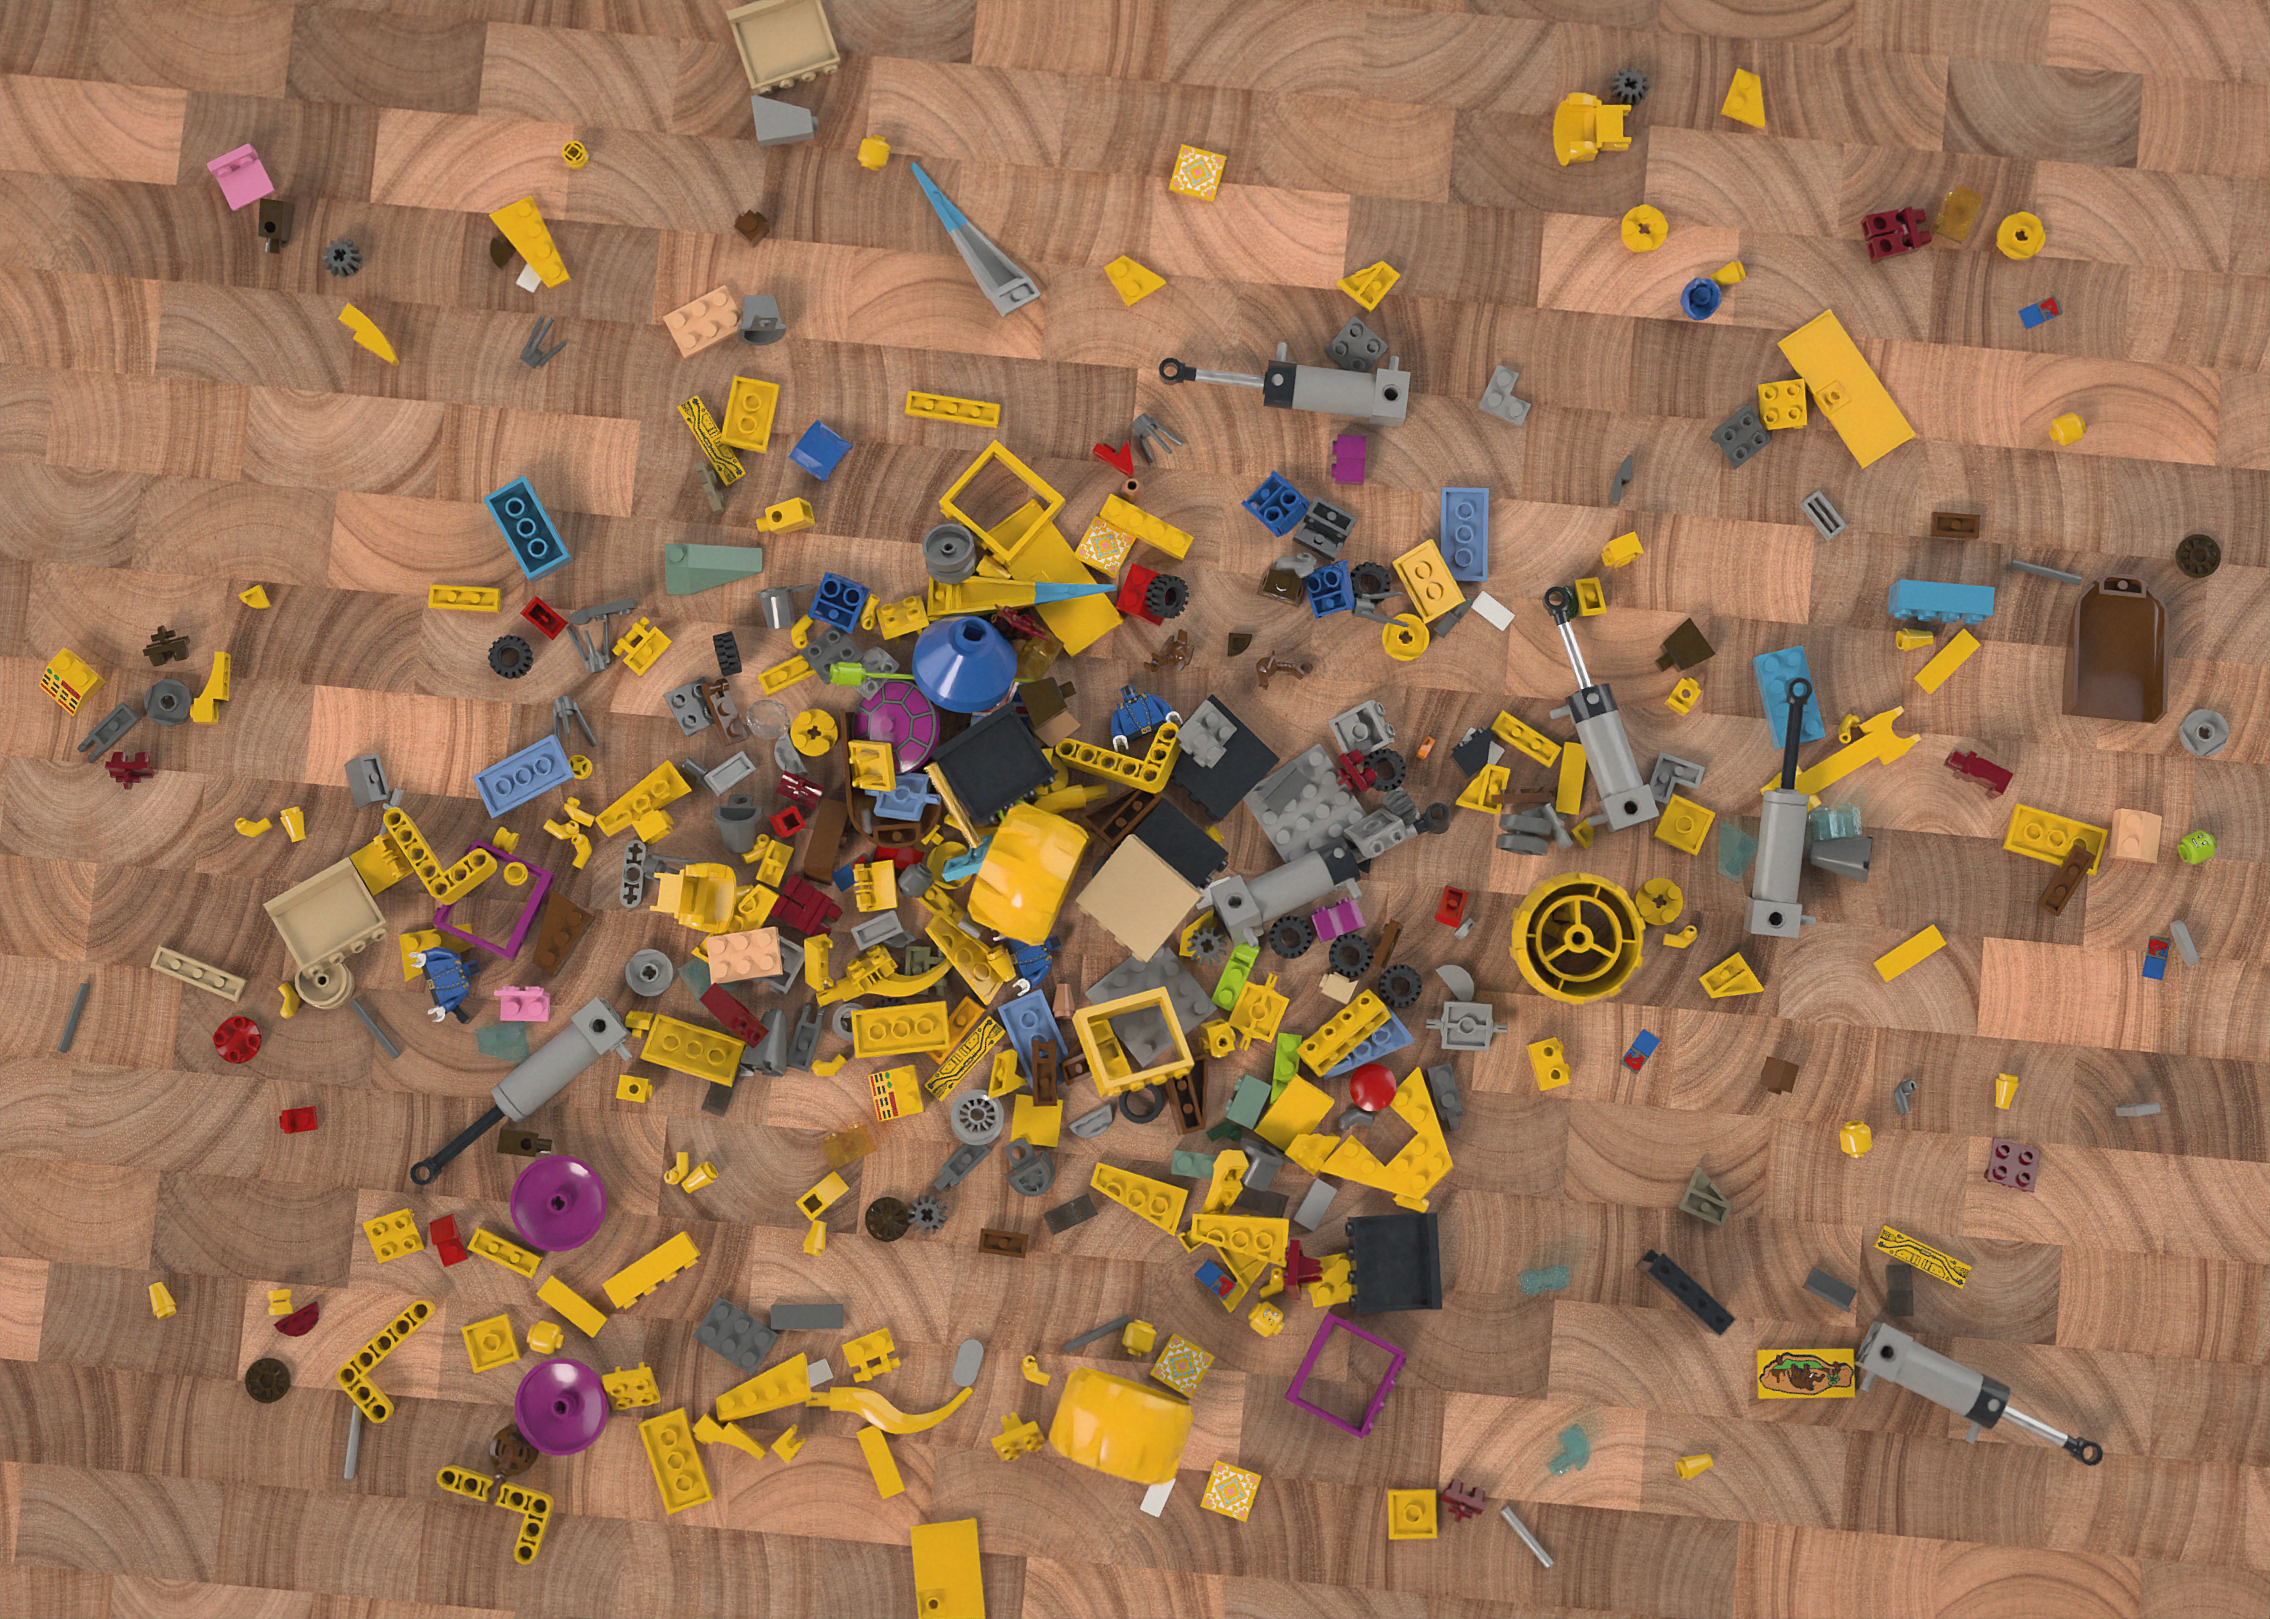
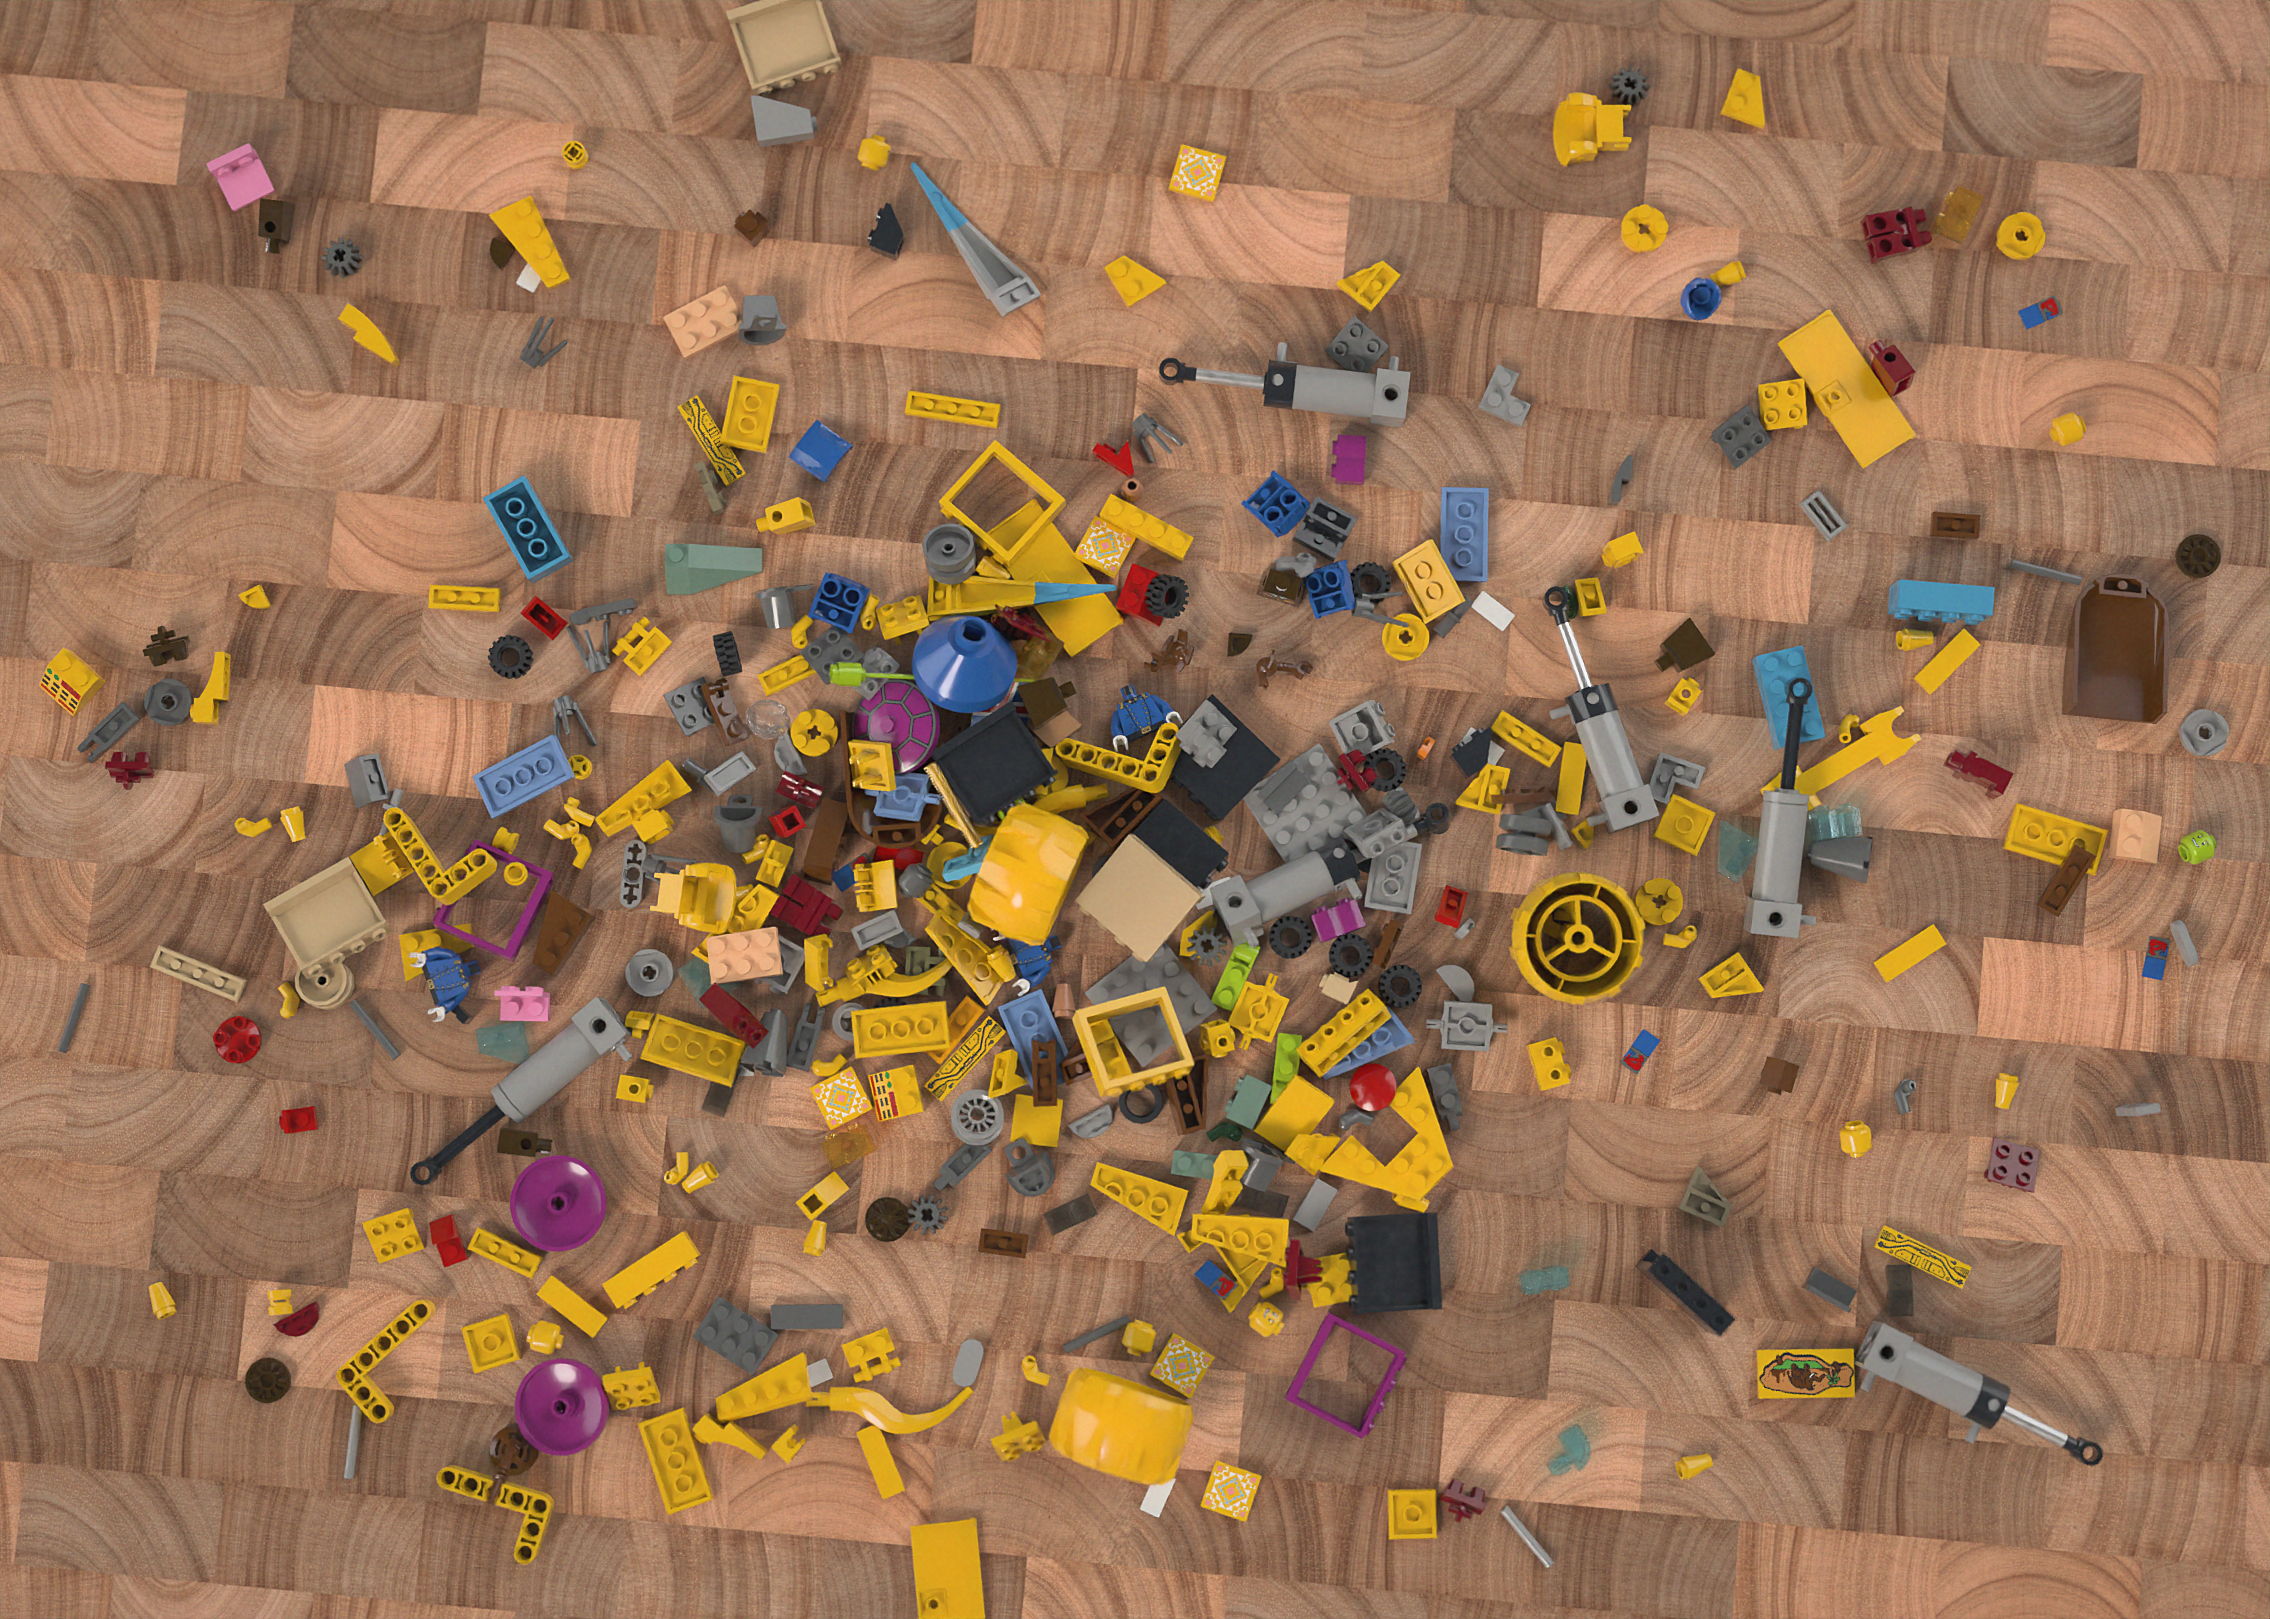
(841, 1098): none -> yellow tile
(888, 235): none -> black slope
(1393, 878): none -> light grey plate
(1891, 368): none -> dark red torso

